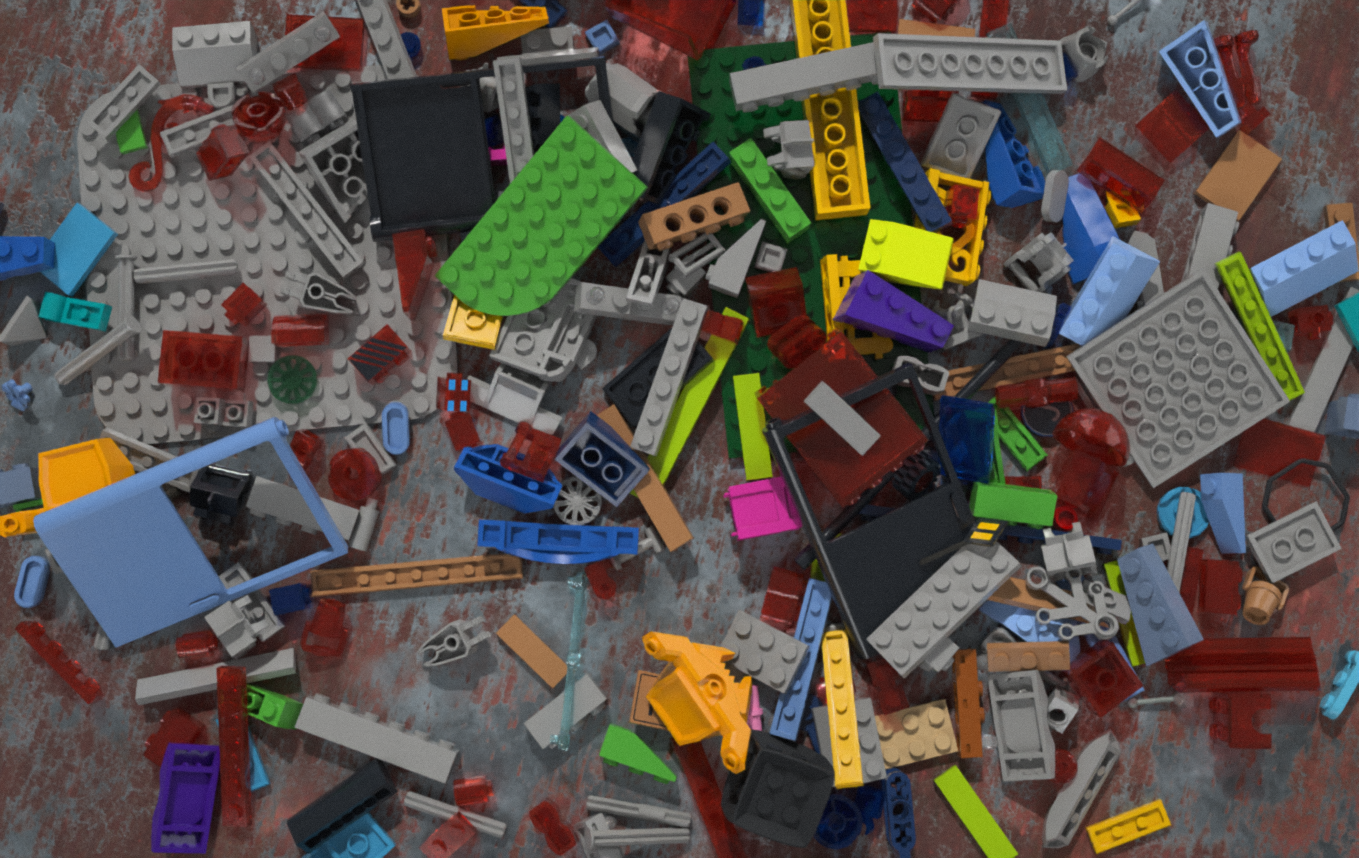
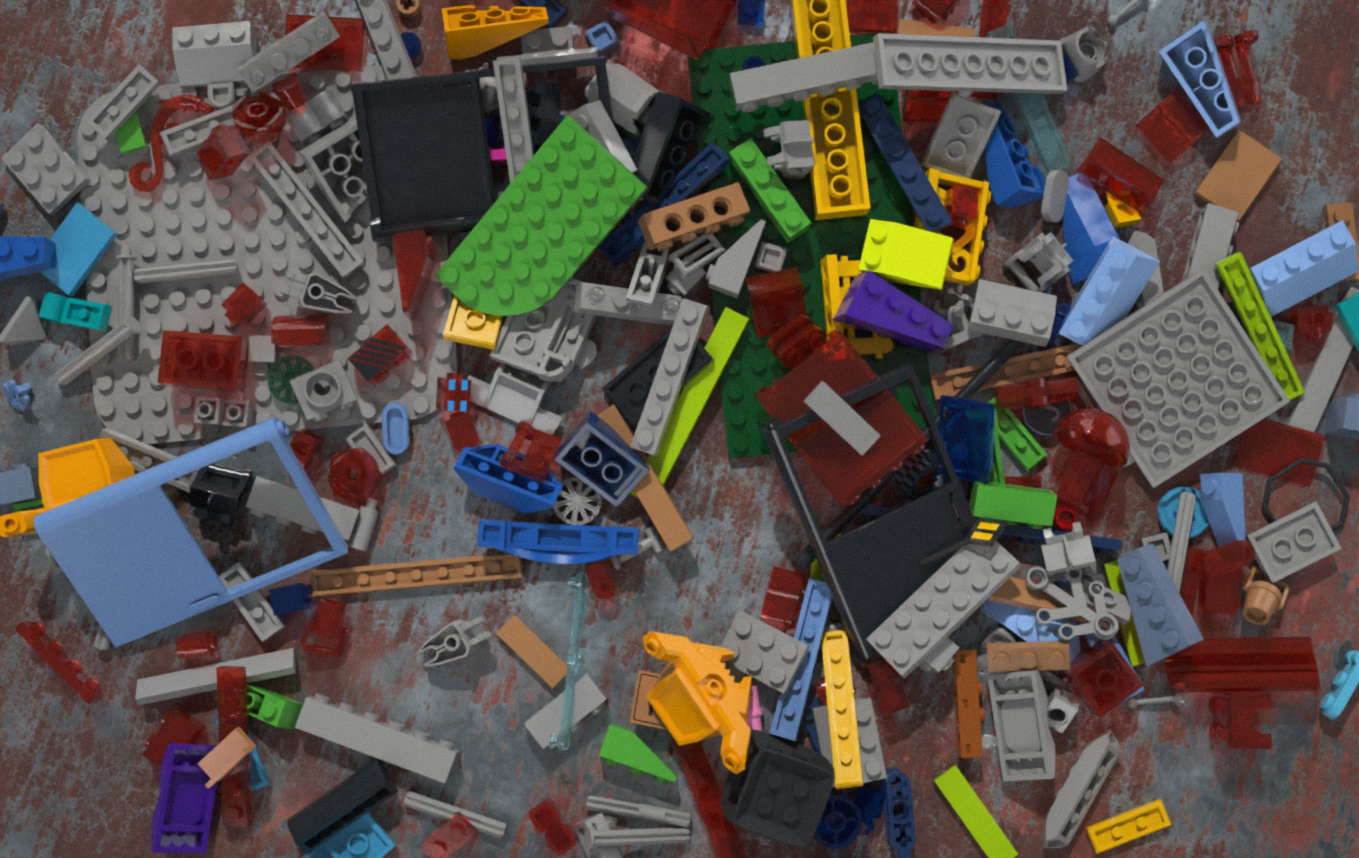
(32, 581): medium blue tile -> none
(45, 169): none -> light grey plate
(226, 755): none -> nougat panel
(233, 627): light grey piece -> none
(318, 405): none -> light grey brick
(472, 790): clear red brick -> none
(723, 327): clear red leg -> none
(751, 422): lime tile -> none
(762, 509): dark pink container -> none
(916, 733): tan plate -> none
(931, 376): light grey brick -> none
(1067, 766): clear red head -> none
(1227, 557): none -> clear red tile
(1251, 117): clear red tile -> none

